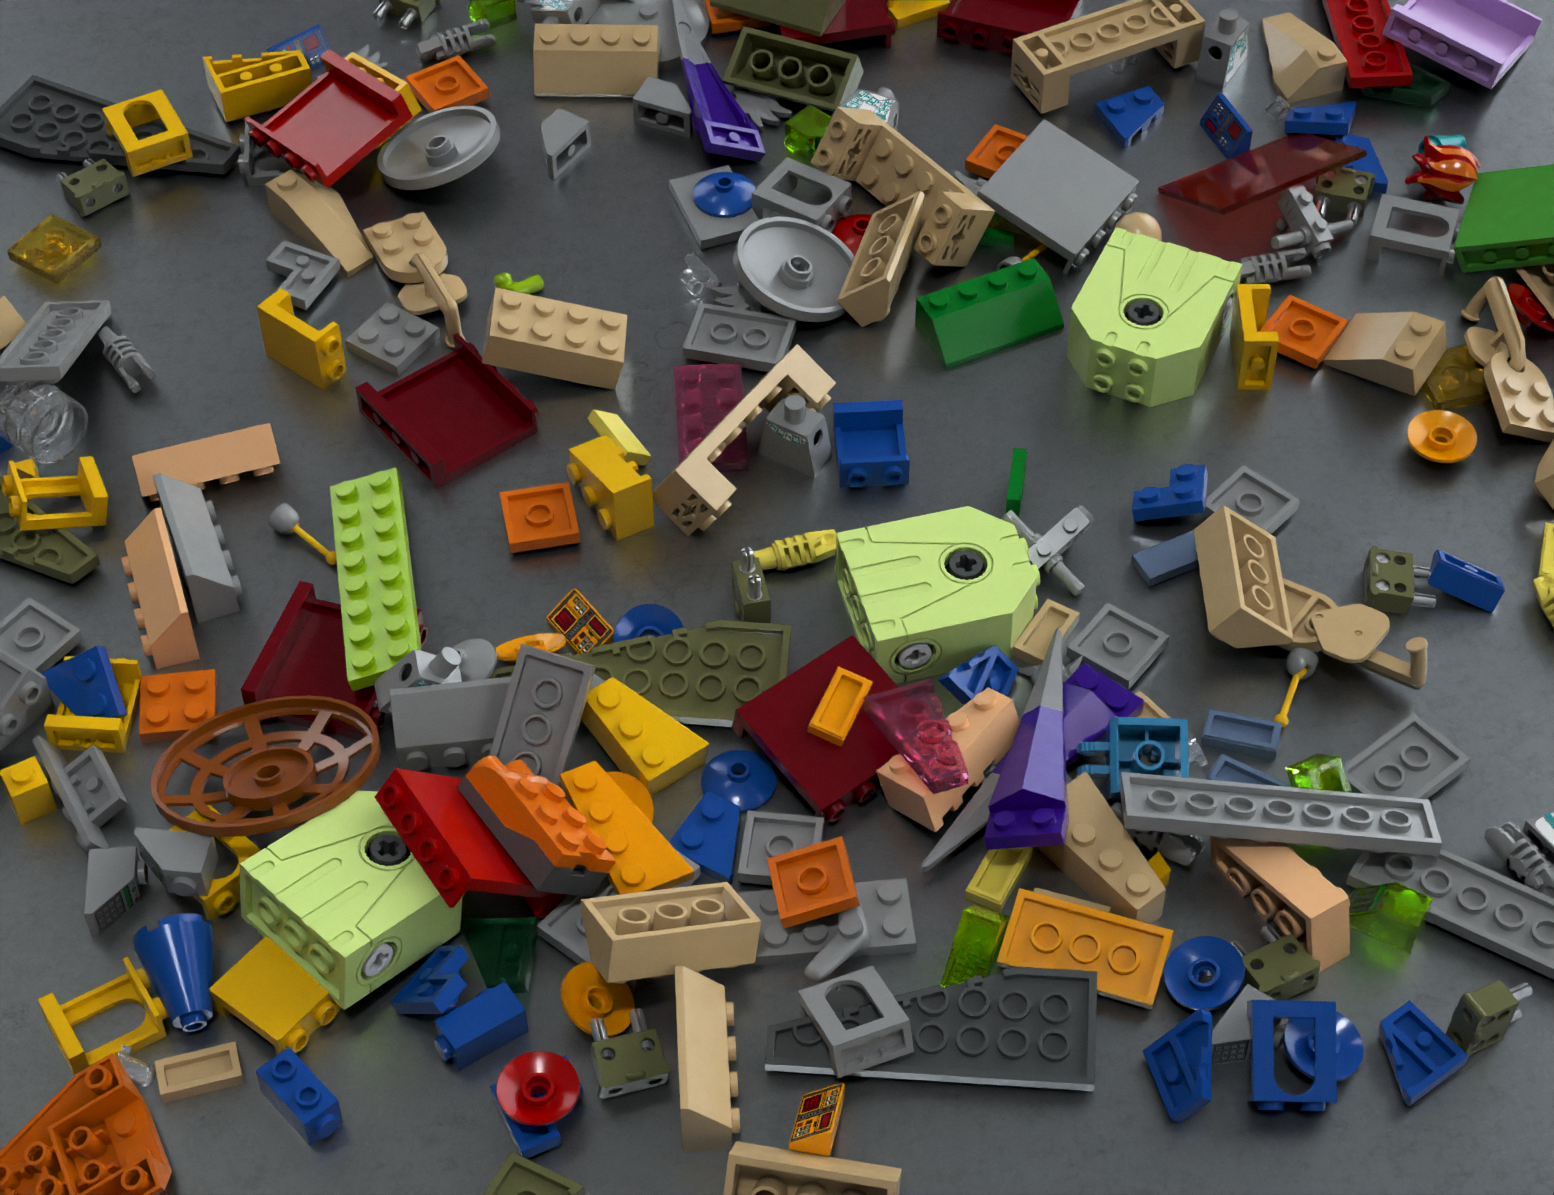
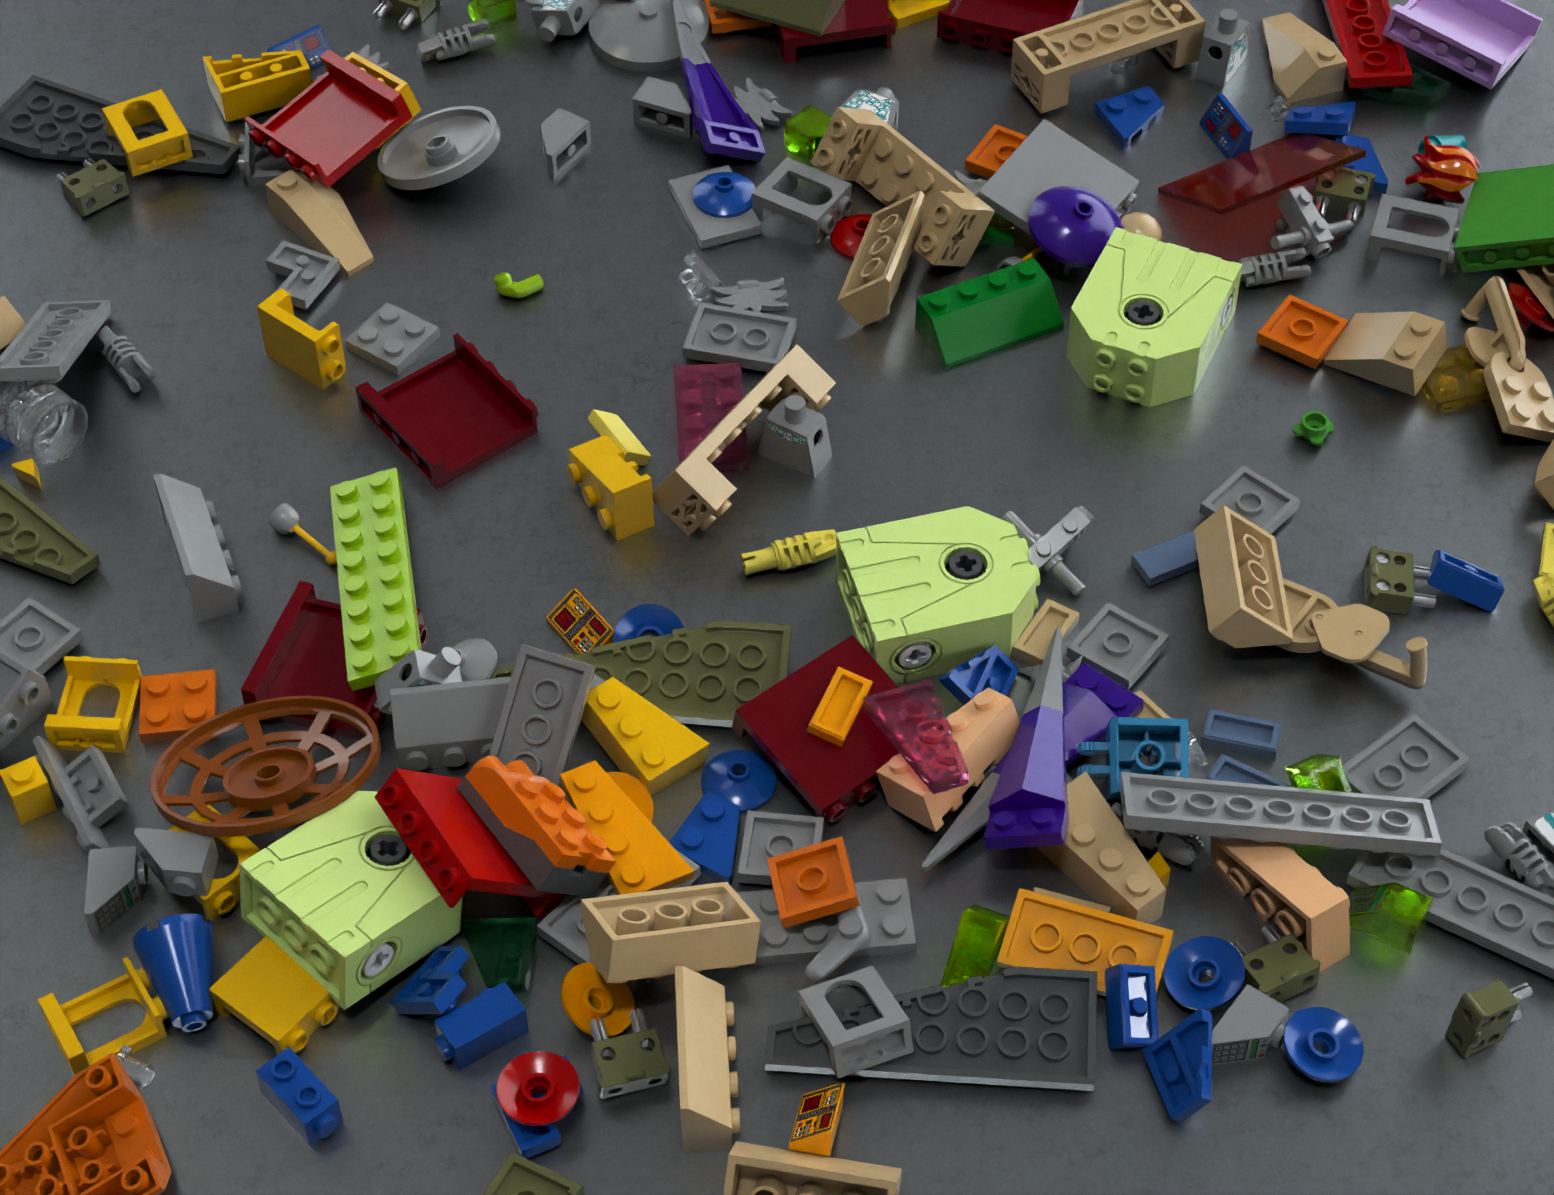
(54, 248): clear yellow plate -> none
(86, 484): yellow panel -> none
(87, 685): blue wing -> none
(159, 594): light nougat slope -> none
(199, 1072): tan tile -> none
(209, 459): light nougat slope -> none
(416, 255): tan plate -> none
(447, 85): orange plate -> none
(539, 517): orange plate -> none
(546, 641): light orange dish -> none
(555, 339): tan brick -> none
(594, 59): tan slope -> none
(750, 589): olive piece -> none
(793, 69): olive slope -> none
(793, 267): light grey dish -> none
(870, 443): blue panel -> none
(998, 876): light yellow tile -> none
(1016, 481): green tile -> none
(1072, 224): none -> dark purple dish
(1131, 1006): none -> blue slope
(1183, 496): blue plate -> none
(1252, 350): yellow panel -> none
(1262, 1053): blue panel -> none
(1301, 665): hinge -> none
(1314, 427): none -> bright green plate
(1418, 1051): blue wing -> none
(1442, 436): light orange dish -> none

